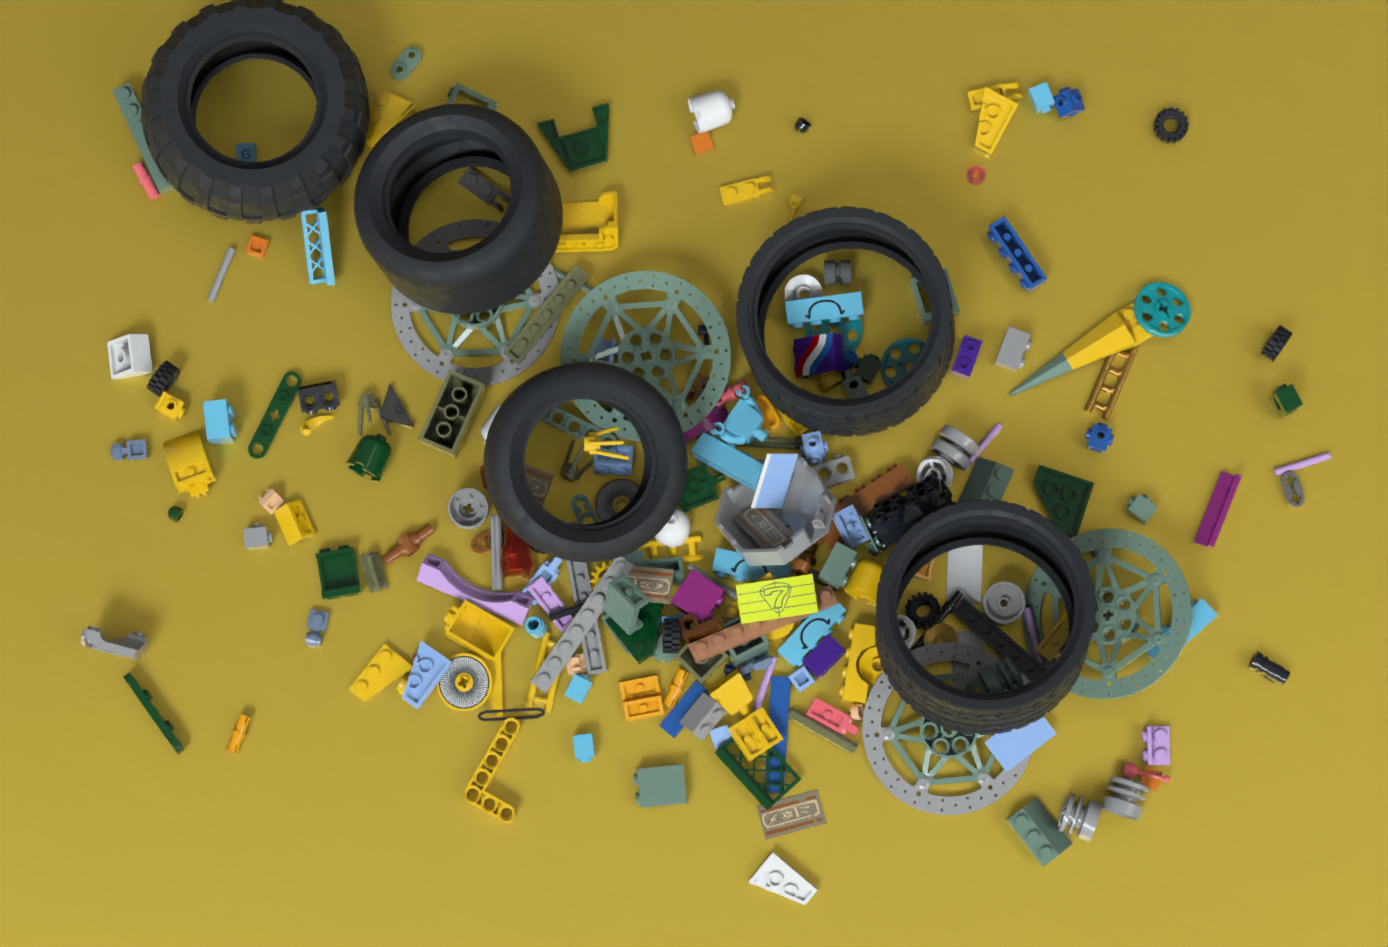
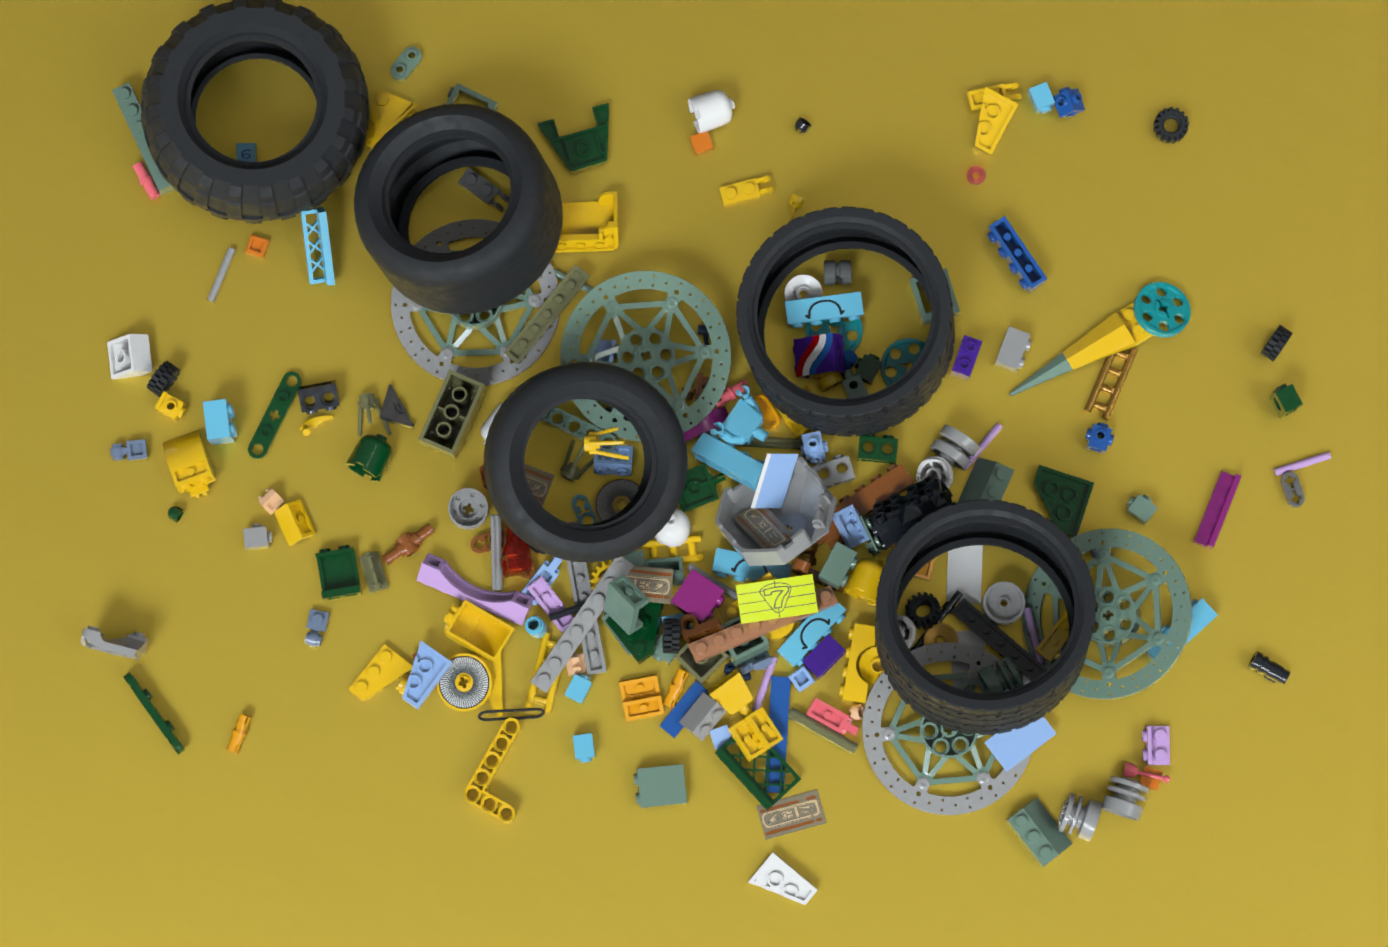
(877, 454): none -> dark green brick

